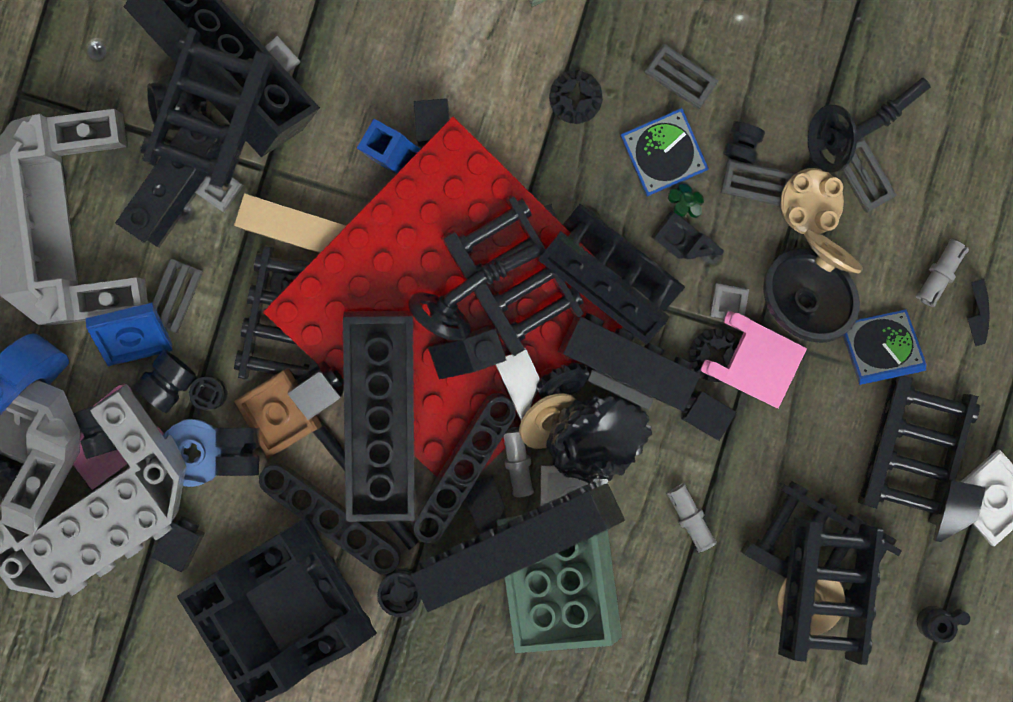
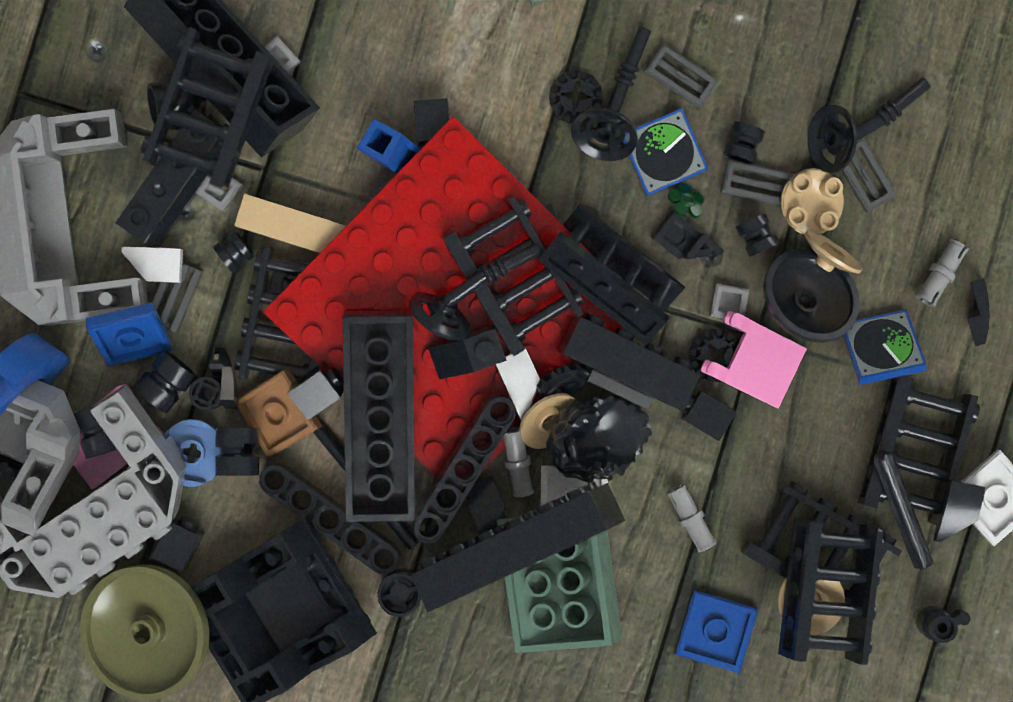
(144, 632): none -> olive dish
(156, 263): none -> white slope
(222, 366): none -> black slope
(233, 251): none -> black wheel
(608, 122): none -> black dish
(716, 631): none -> blue tile
(754, 227): none -> black wheel
(903, 510): none -> black axle

